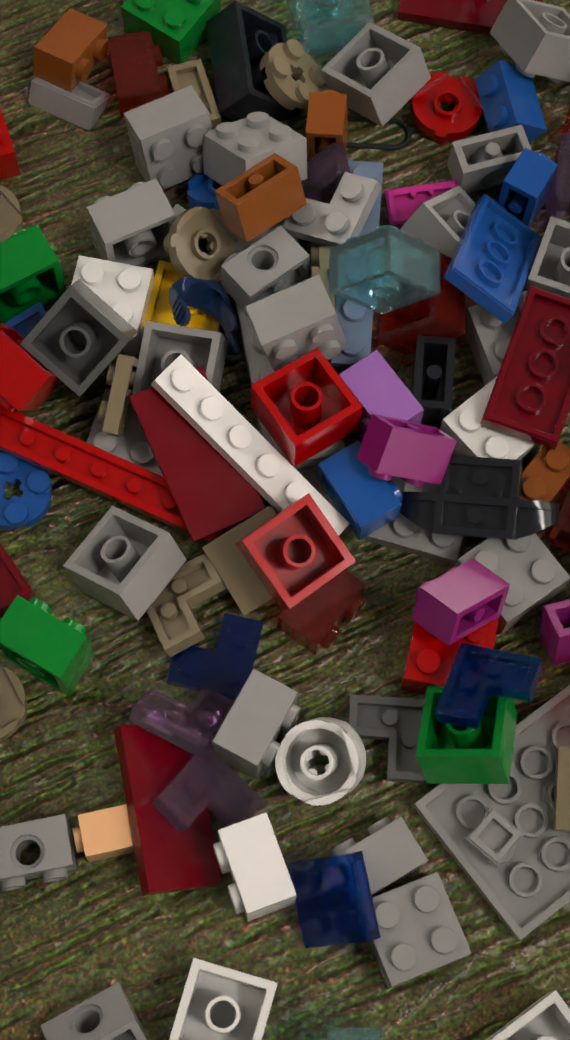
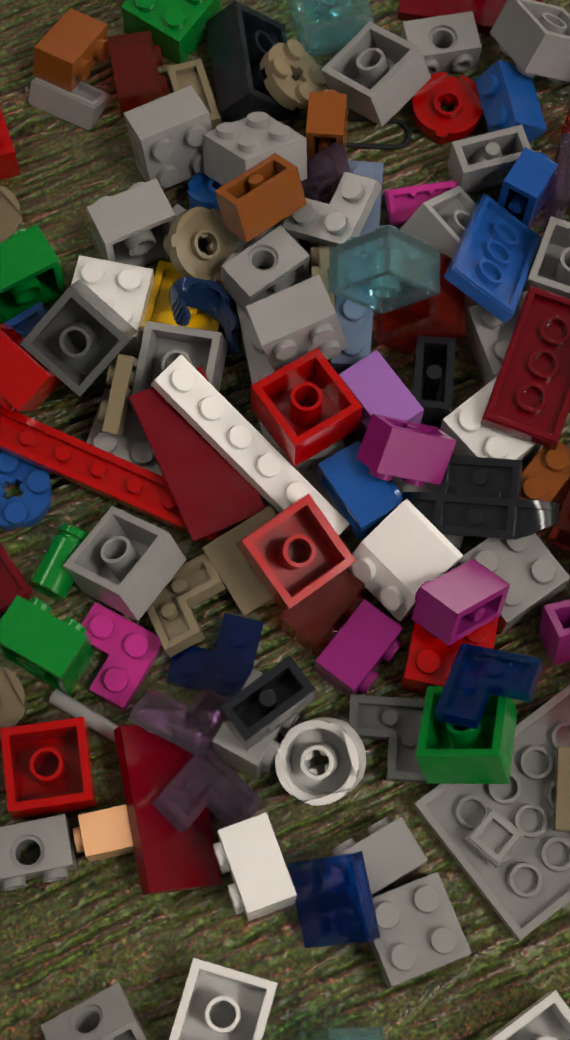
(48, 768): none -> red brick
(50, 575): none -> green piece
(77, 709): none -> light grey bar
(129, 652): none -> dark pink plate
(267, 703): none -> black brick
(359, 649): none -> magenta brick
(401, 557): none -> white slope
(452, 32): none -> light grey brick

